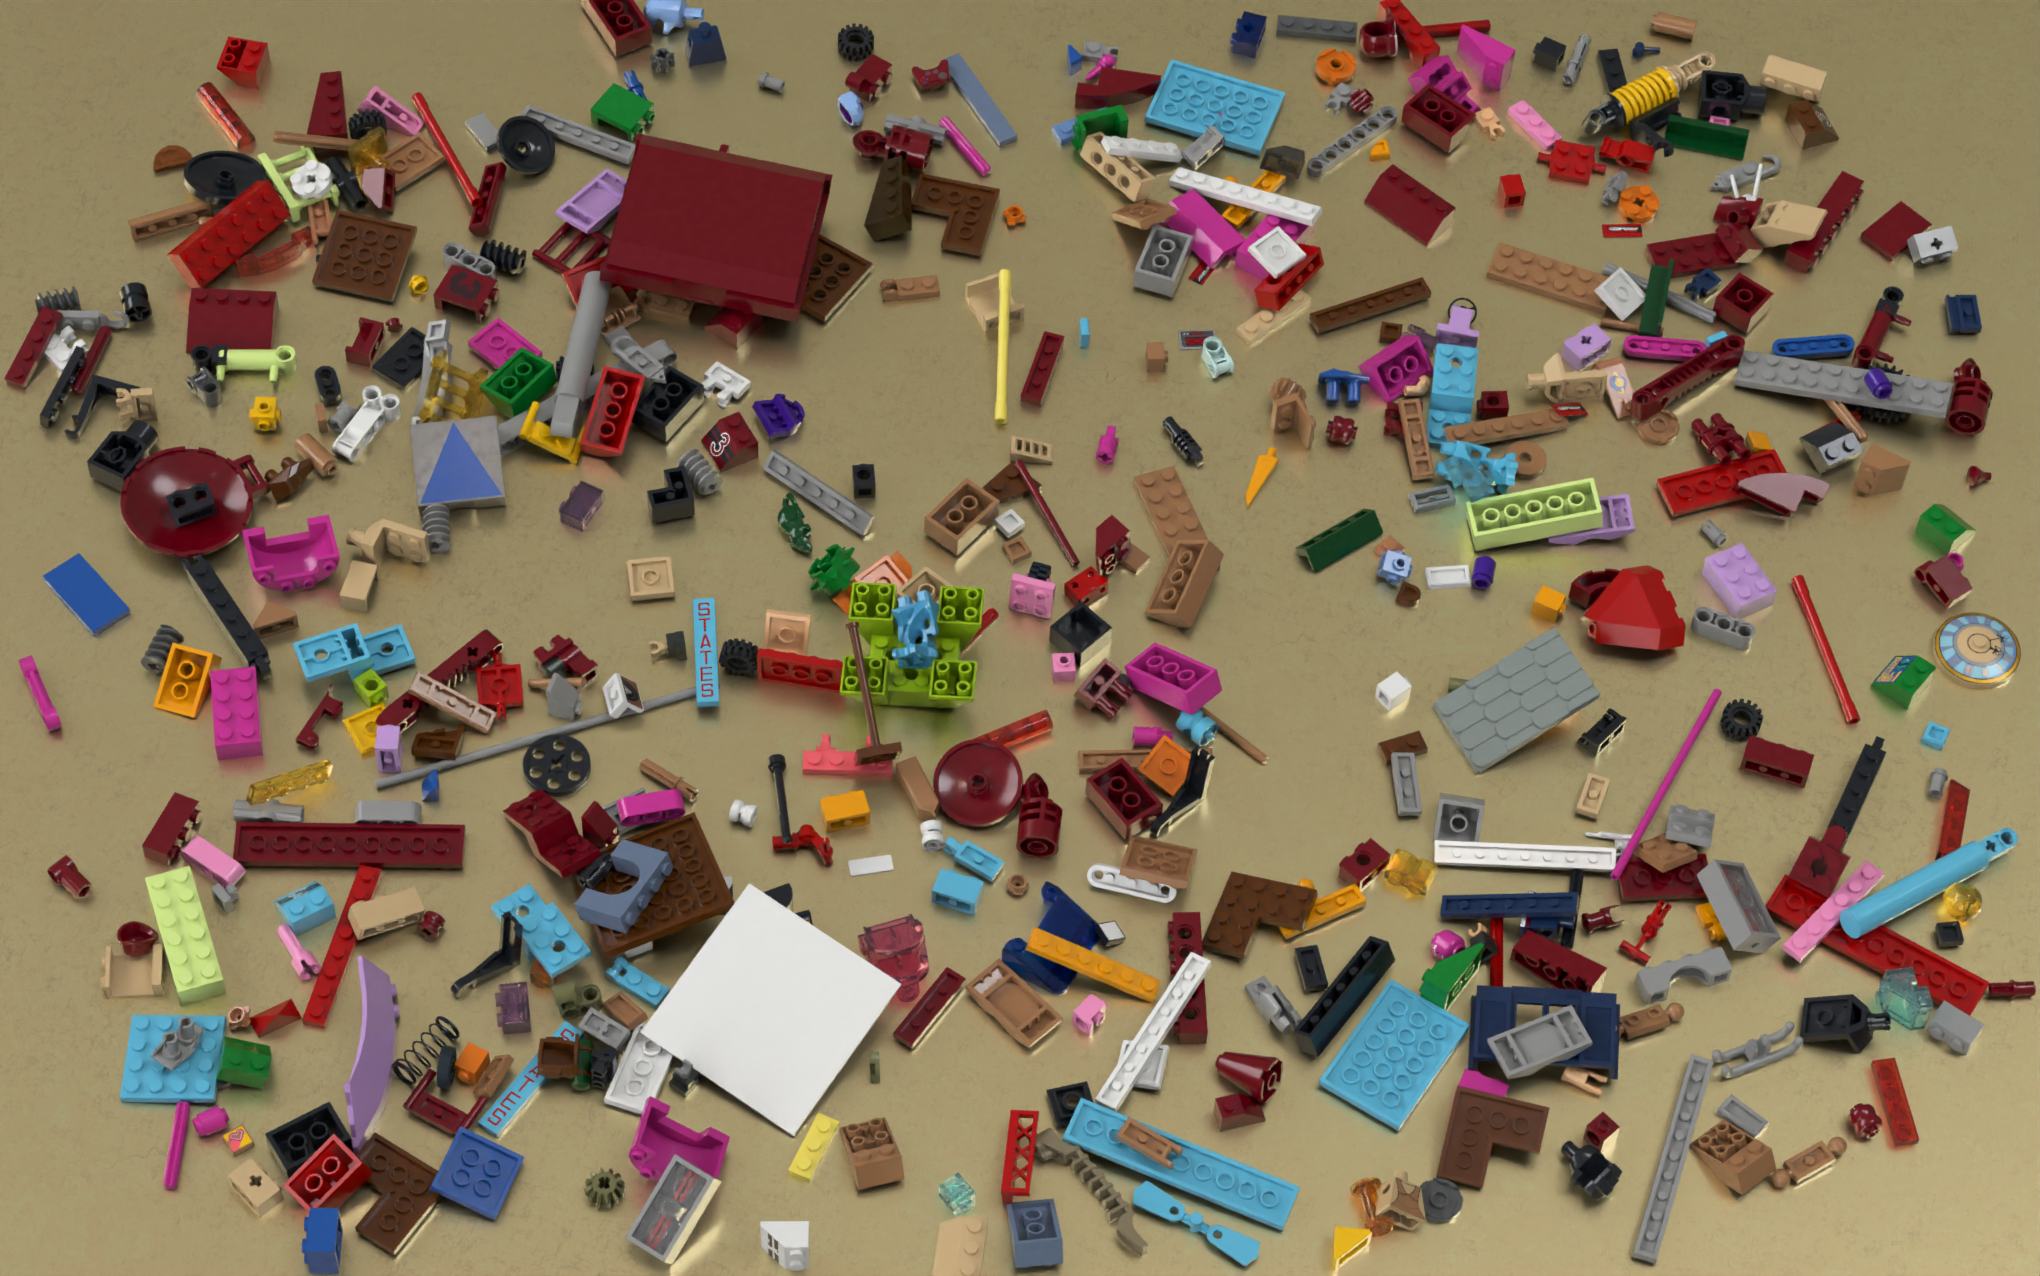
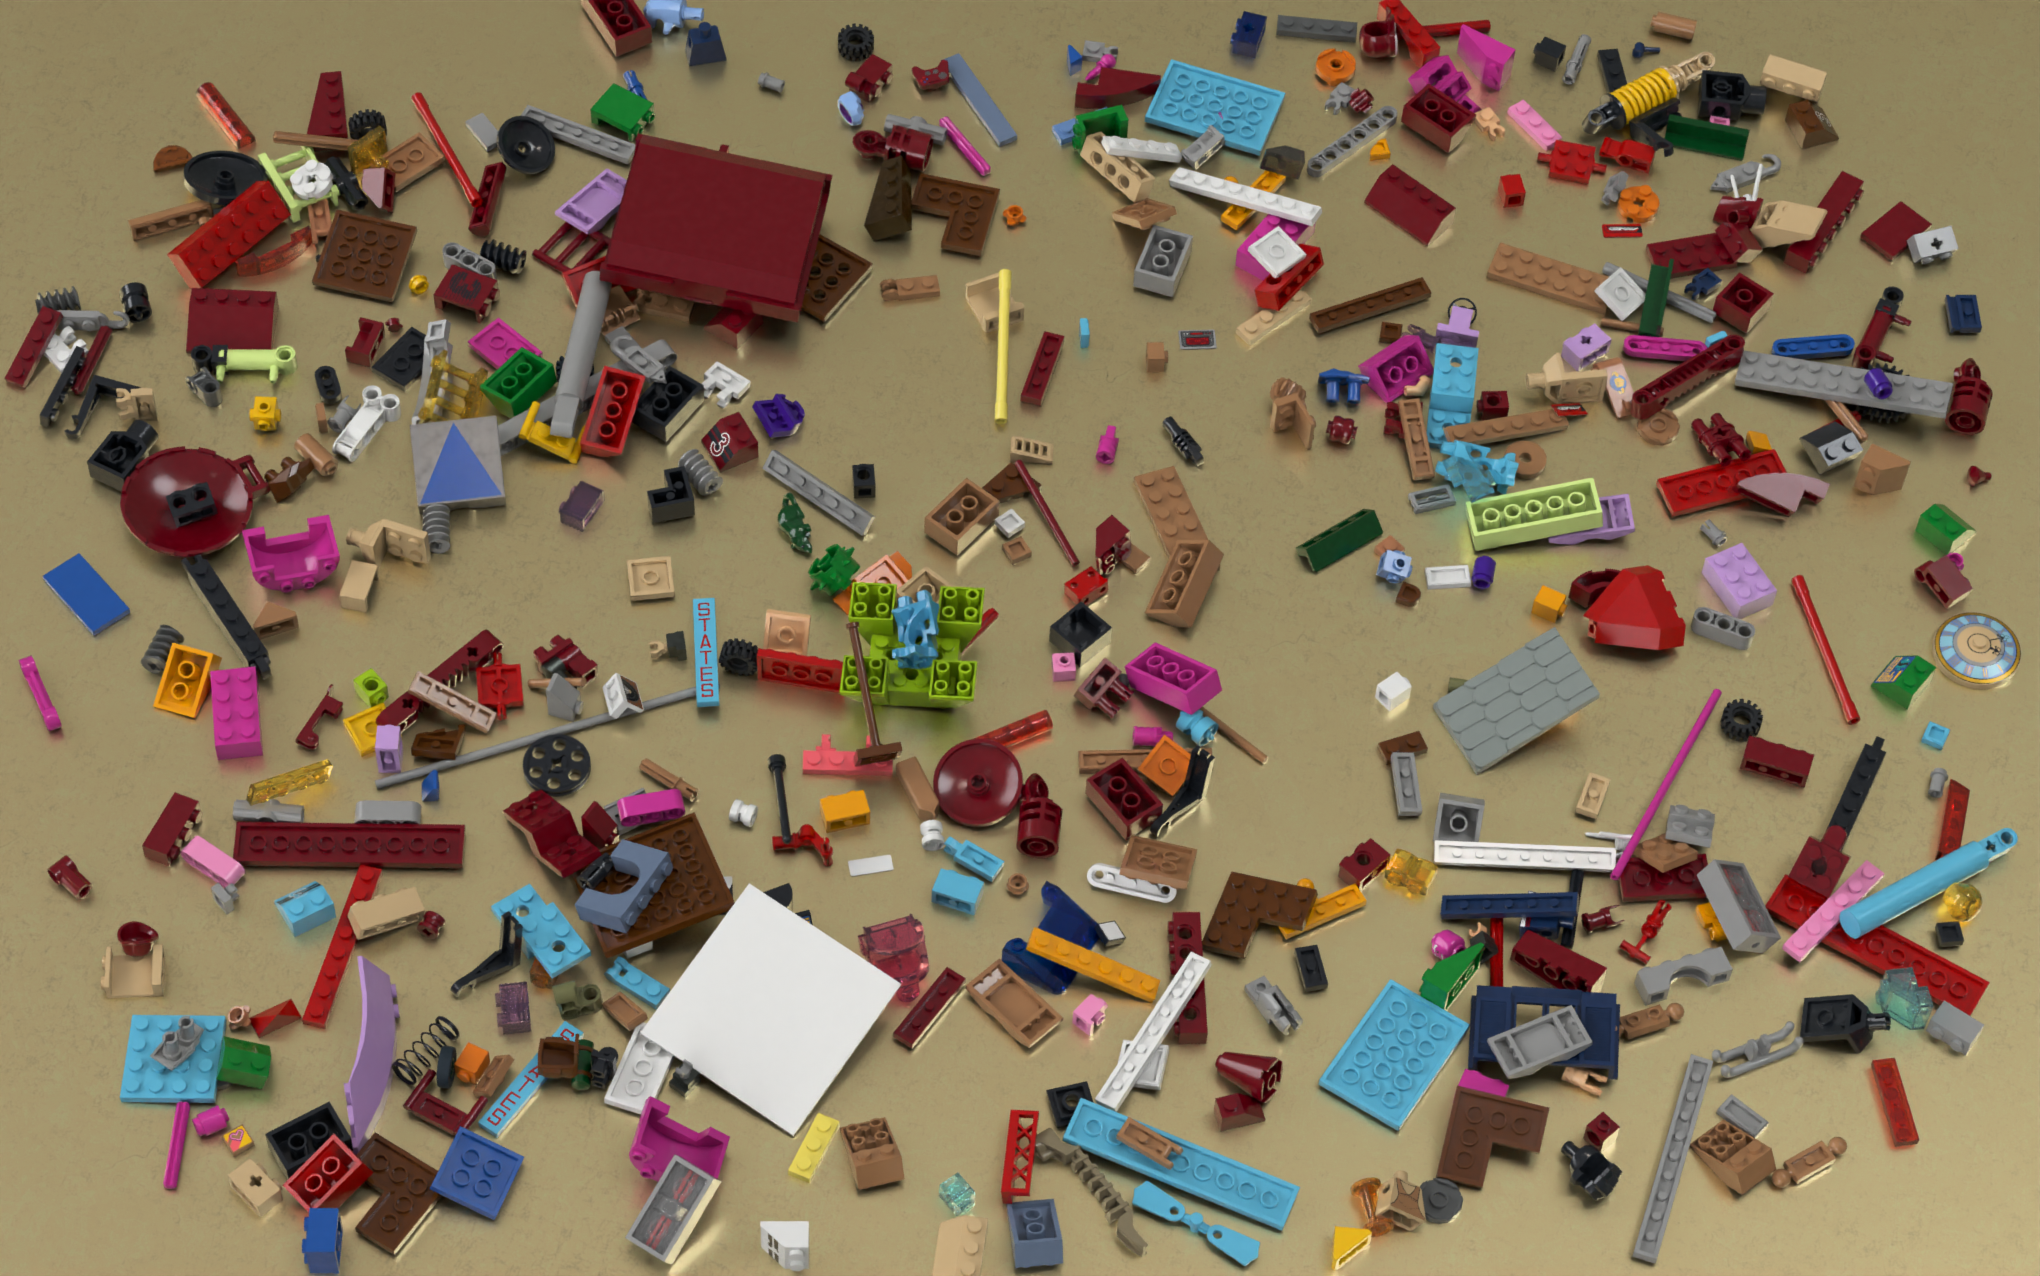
(185, 935): yellowish green brick -> none
(244, 61): red slope -> none
(303, 960): bright pink piece -> none
(353, 652): medium azure bracket -> none
(395, 114): bright pink slope -> none
(605, 1029): light grey hinge -> none
(612, 1187): olive gear -> none
(662, 60): dark grey gear -> none
(874, 1068): olive tile -> none
(1033, 592): bright pink plate -> none
(1201, 273): sticker -> none
(1210, 231): dark pink slope -> none
(1216, 357): light aqua piece -> none
(1263, 469): light orange bar -> none
(1344, 996): black brick -> none
(1603, 732): black hinge -> none
(1864, 1120): dark red piece -> none
(2012, 988): dark red axle -> none

